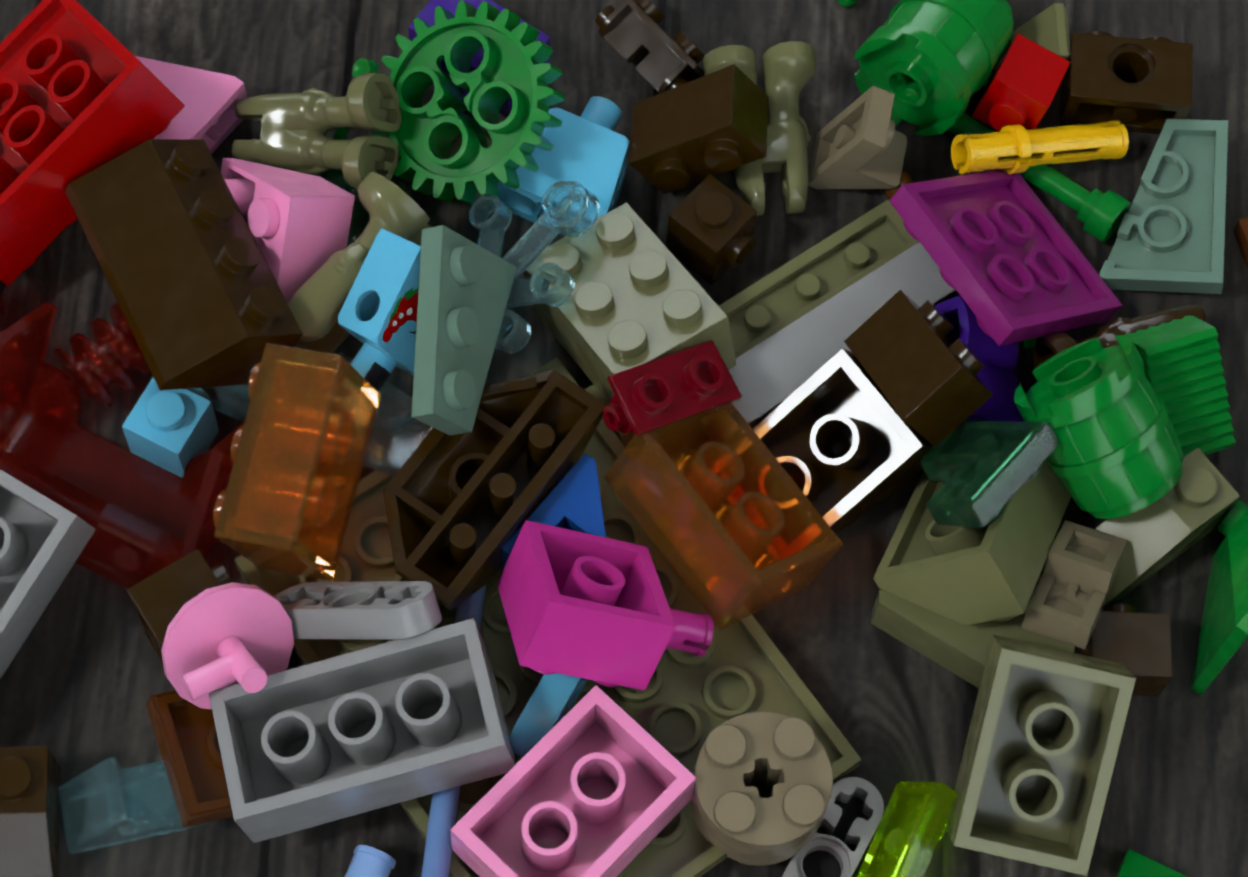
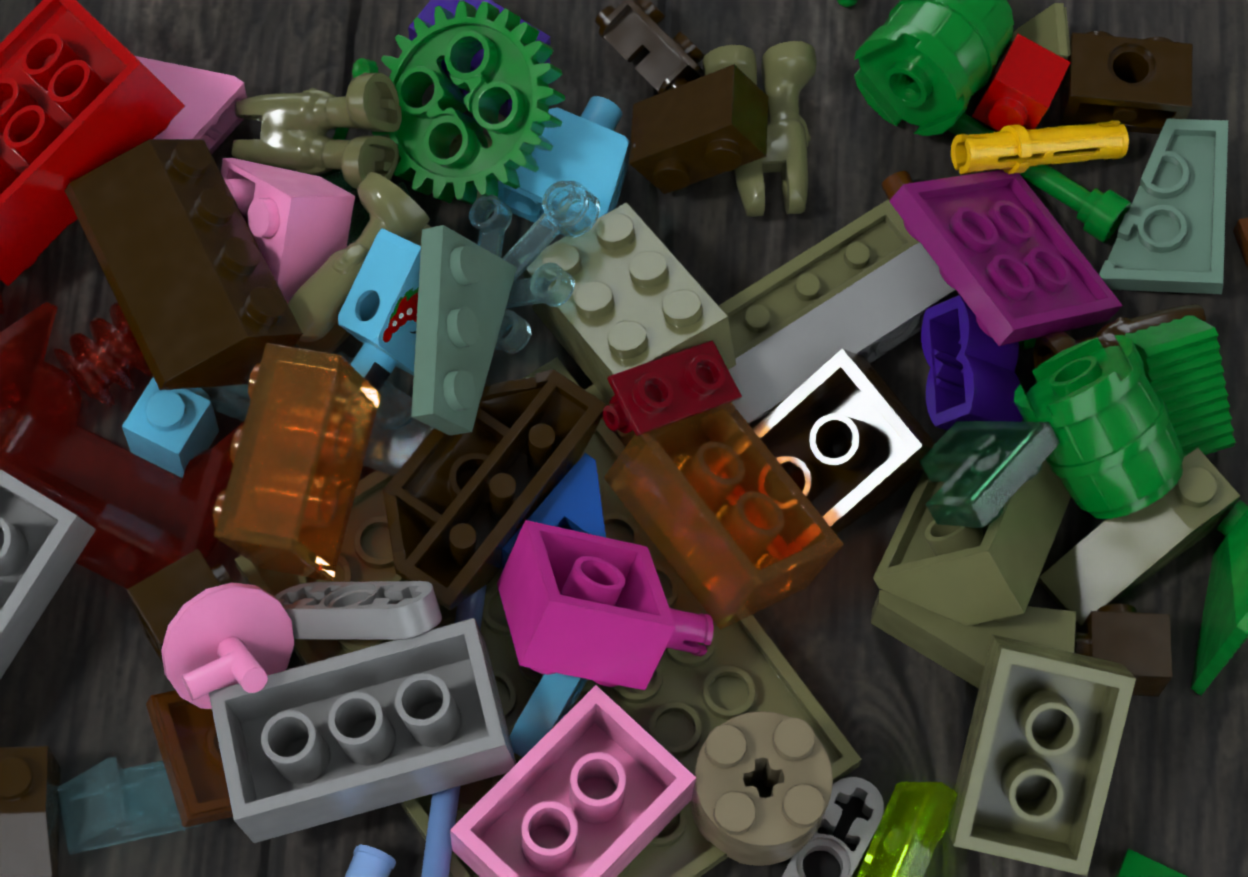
(711, 230): dark brown brick -> none
(860, 146): dark tan slope -> none
(919, 367): dark brown brick -> none
(1074, 584): dark tan slope -> none

